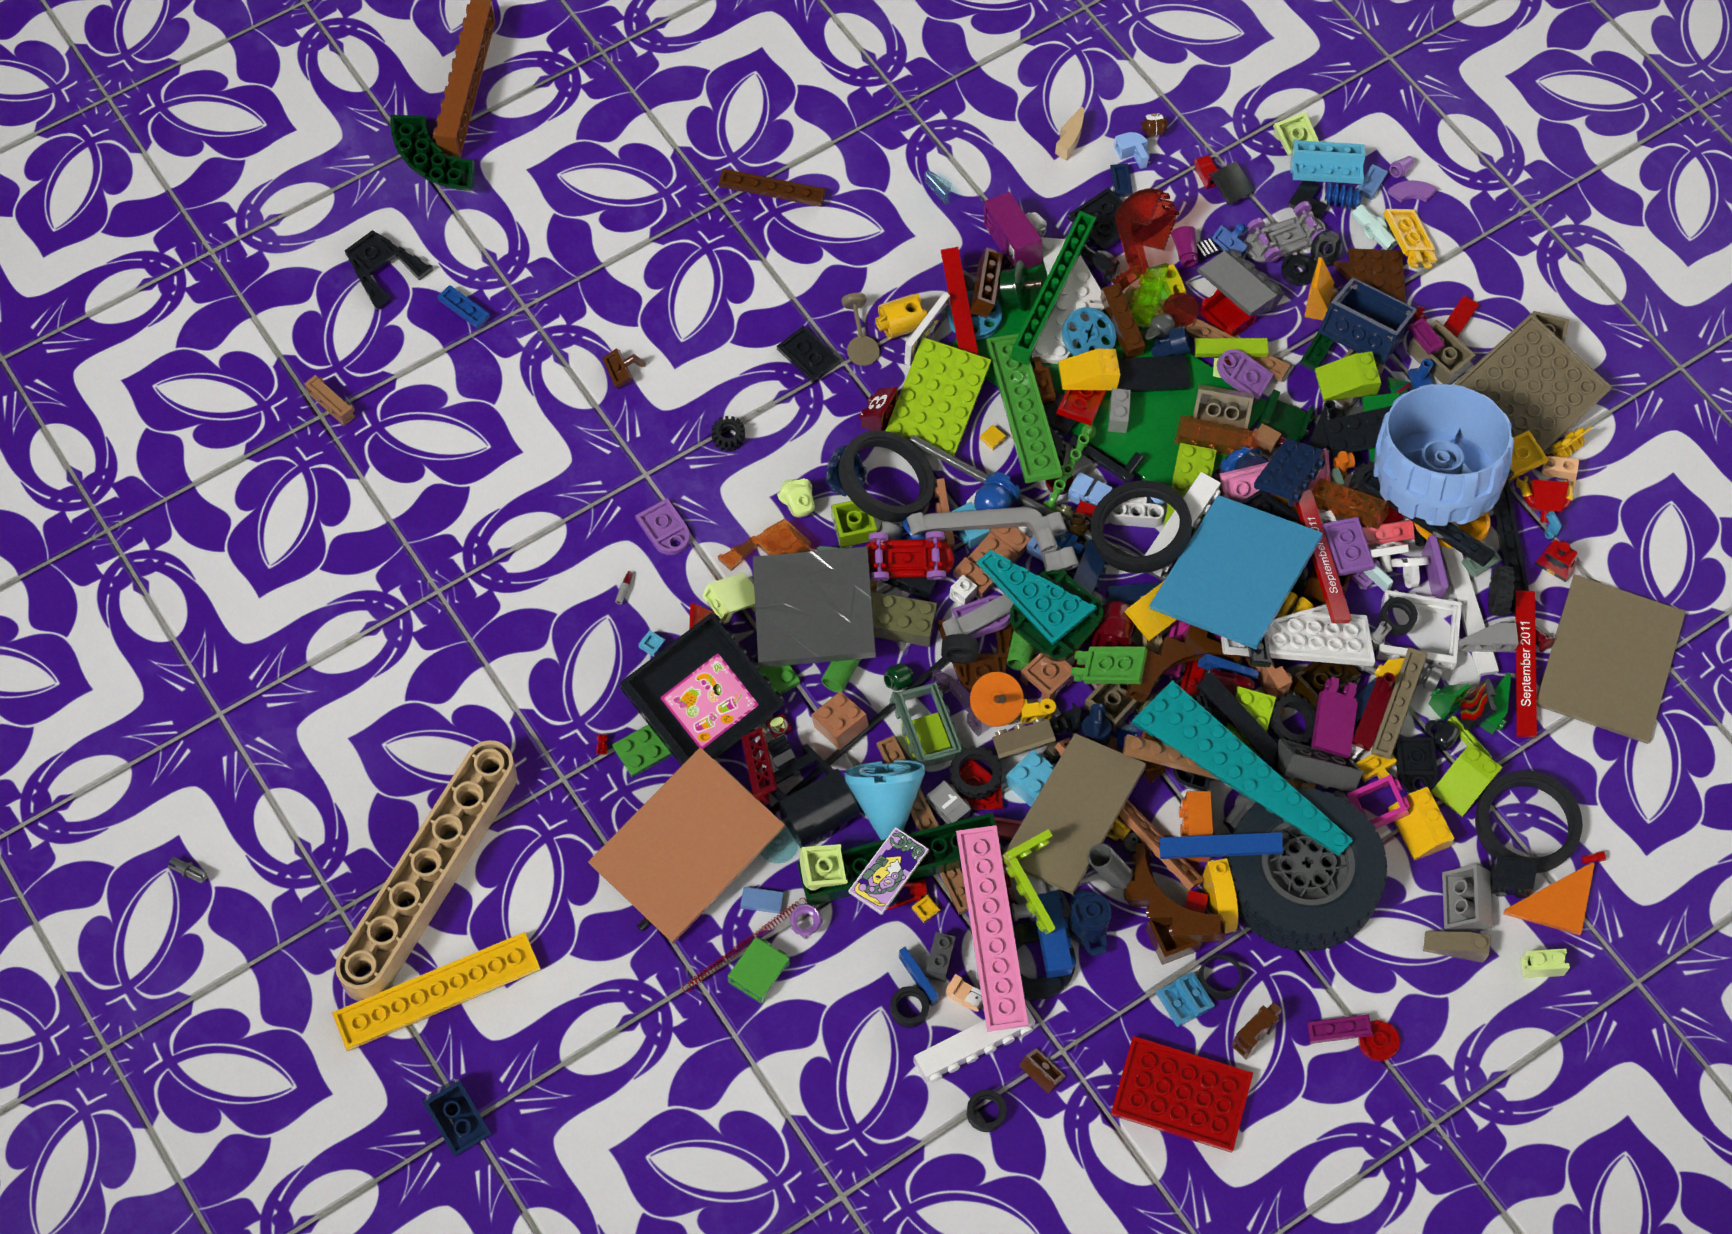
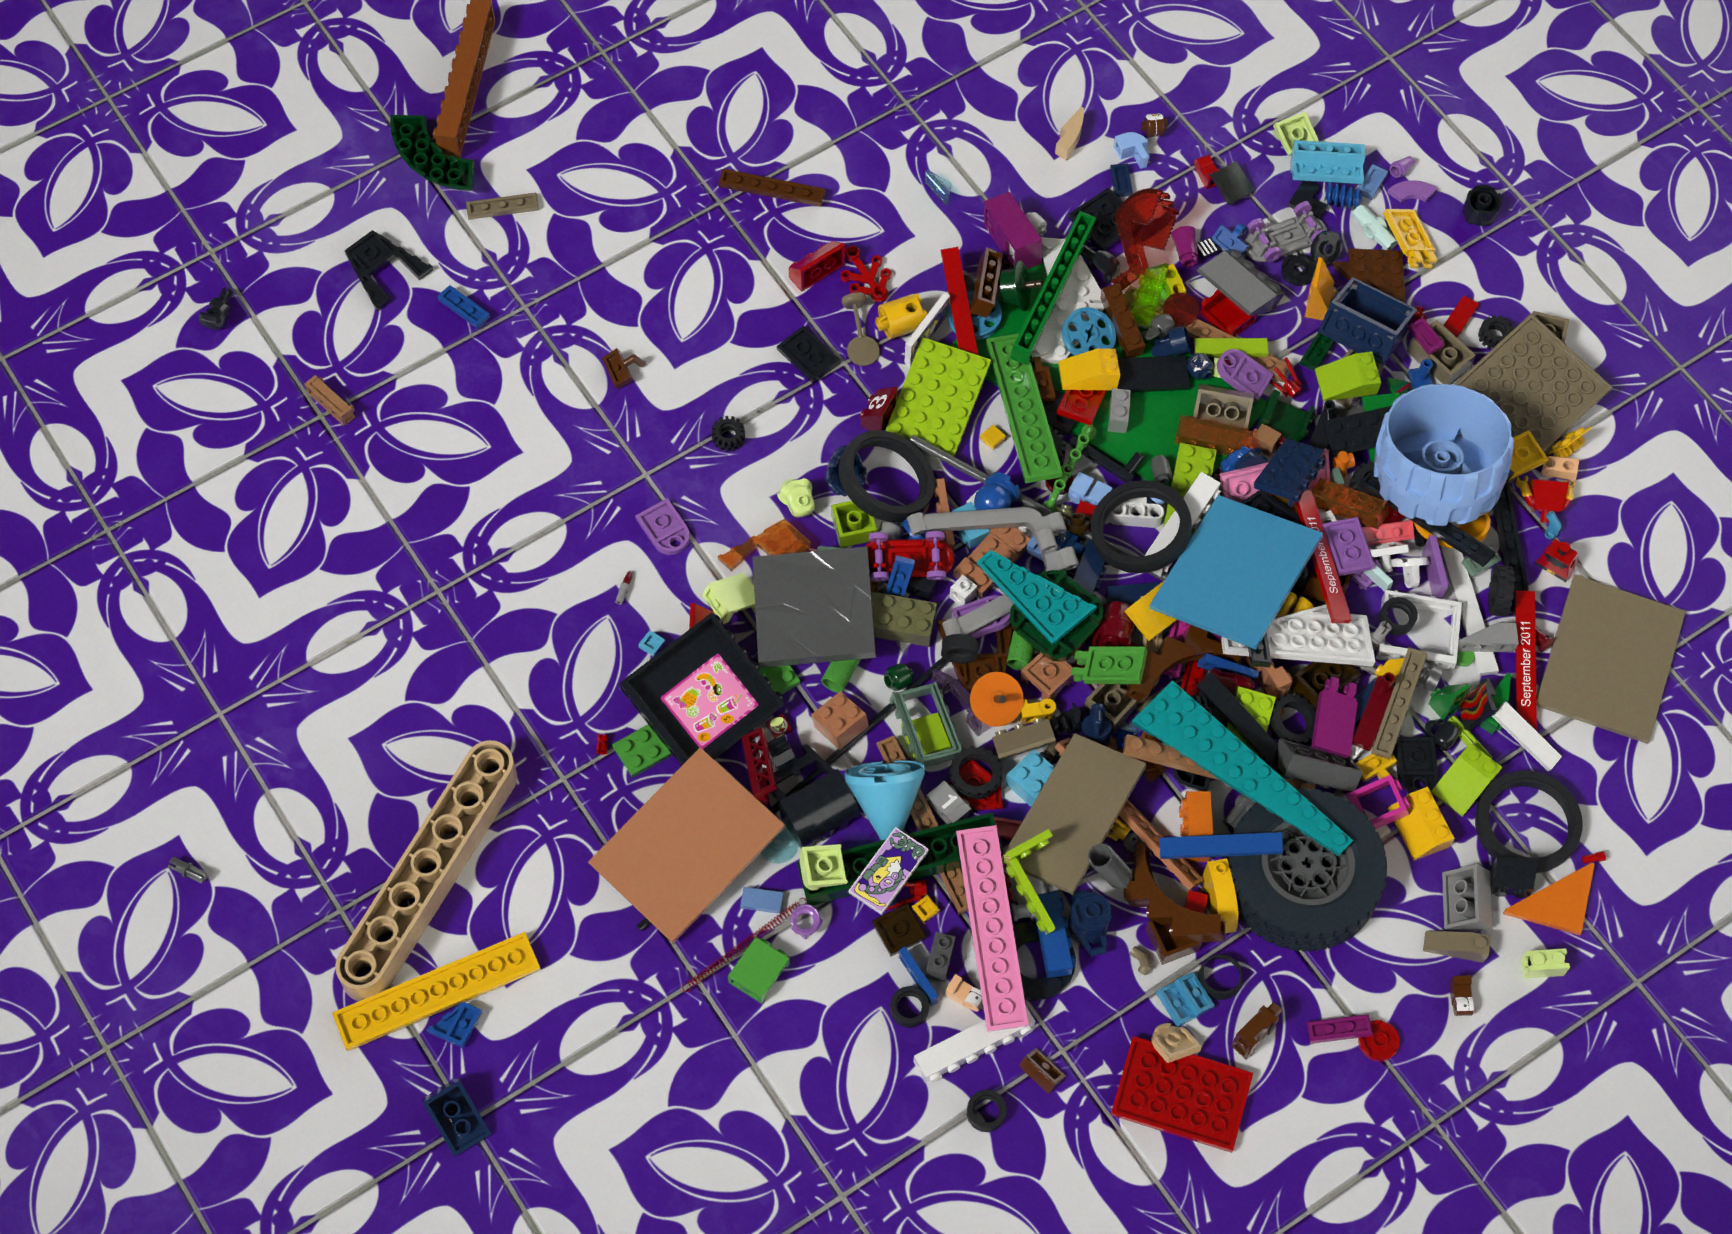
(218, 313): none -> black piece
(457, 1025): none -> blue wing
(502, 206): none -> dark tan tile
(817, 265): none -> red slope
(866, 276): none -> red plant
(898, 929): none -> dark brown tile
(899, 576): none -> blue plate
(1144, 960): none -> dark tan arm
(1161, 469): none -> dark grey brick
(1174, 1042): none -> tan tile
(1200, 366): none -> dark blue head
(1291, 387): none -> red plant
(1461, 995): none -> reddish brown leg
(1465, 658): none -> bright green tile
(1482, 205): none -> black brick
(1494, 323): none -> black tyre
(1526, 736): none -> white tile

